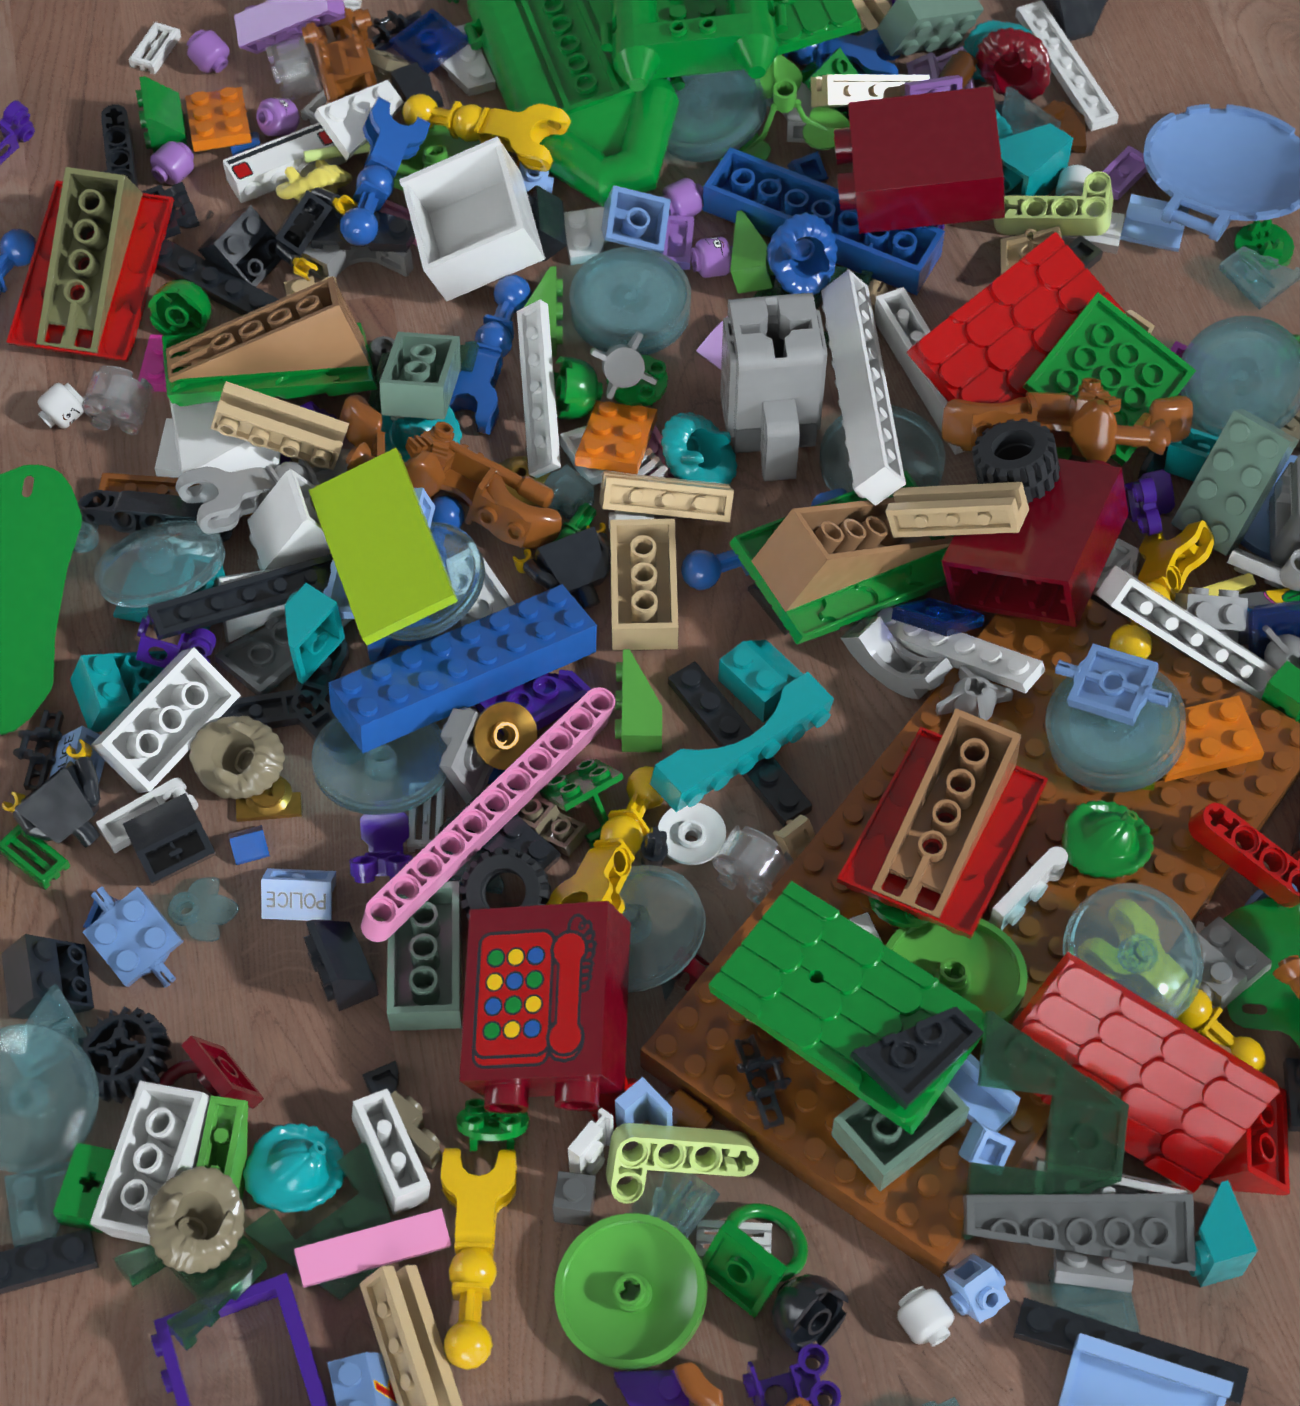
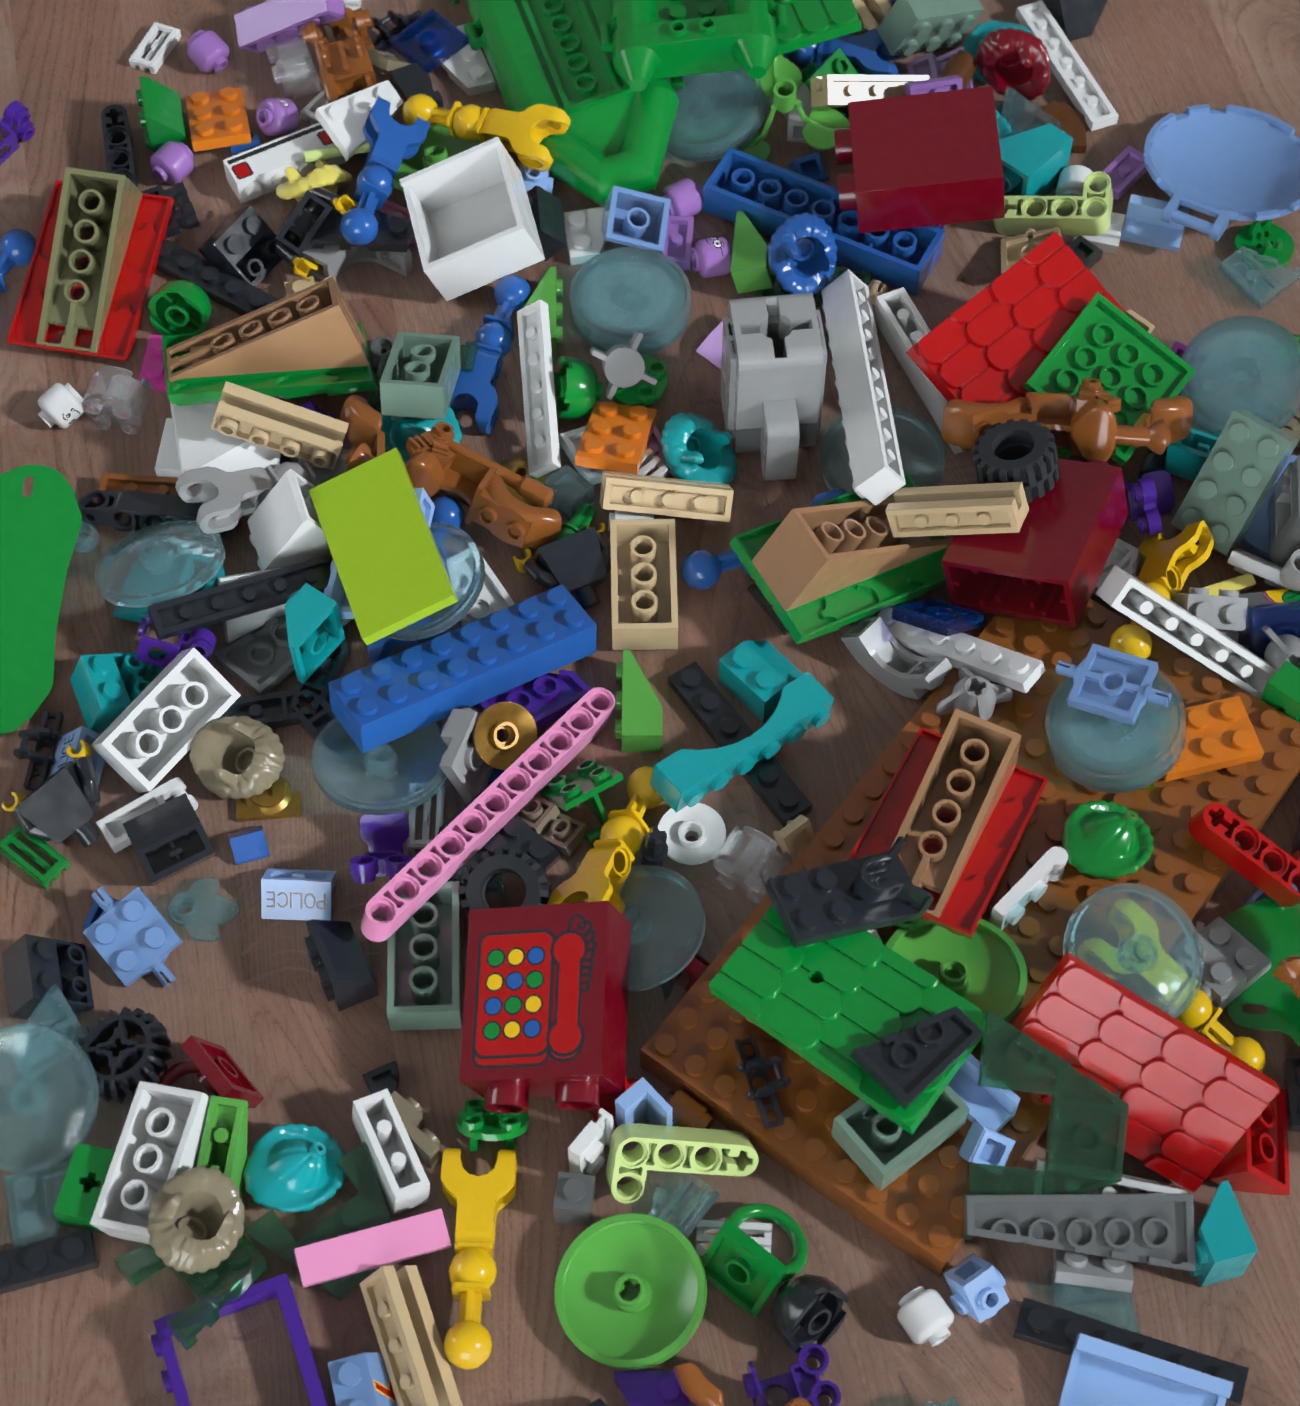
(847, 897): none -> black plate

